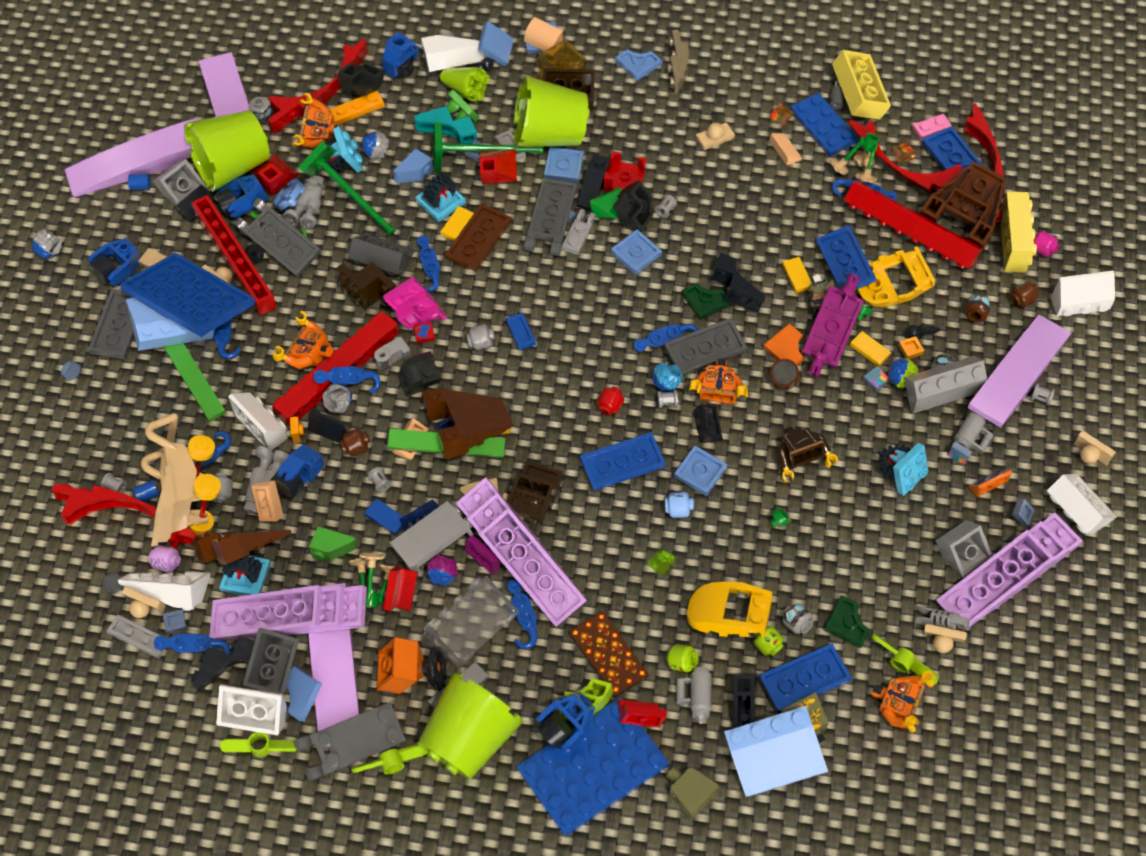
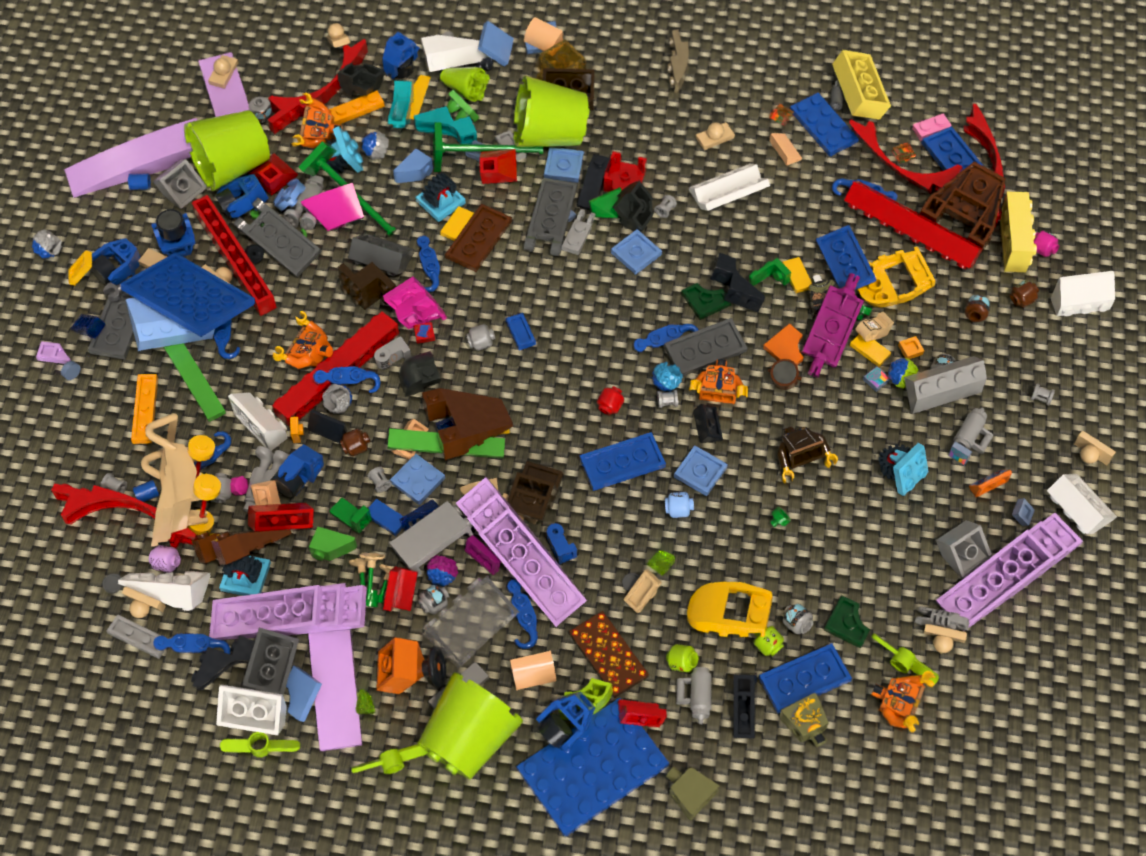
(52, 353): none -> lavender tile
(80, 267): none -> yellow tile
(88, 325): none -> clear blue slope
(113, 288): none -> flat silver bar
(144, 407): none -> light orange plate
(174, 233): none -> piece
(174, 621): sand blue tile -> none
(185, 207): black slope -> none
(223, 70): none -> tan tile
(239, 485): none -> dark pink tile
(280, 516): none -> red brick
(335, 207): none -> dark pink slope
(336, 35): none -> tan tile
(353, 517): none -> green bracket
(353, 740): dark grey hinge -> none
(364, 703): none -> clear neon green slope
(401, 104): none -> teal arch
(417, 479): none -> medium blue plate
(420, 89): none -> yellow sticker
(433, 599): none -> head
(533, 670): none -> light nougat brick
(561, 549): none -> blue leg
(629, 580): none -> dark grey piece
(638, 64): medium blue tile -> none
(642, 591): none -> tan tile
(728, 187): none -> white slope
(775, 267): none -> green bracket
(776, 751): light blue slope -> none
(862, 158): plant -> none
(875, 327): none -> tan leg
(920, 331): black bar -> none
(1019, 371): lavender slope -> none

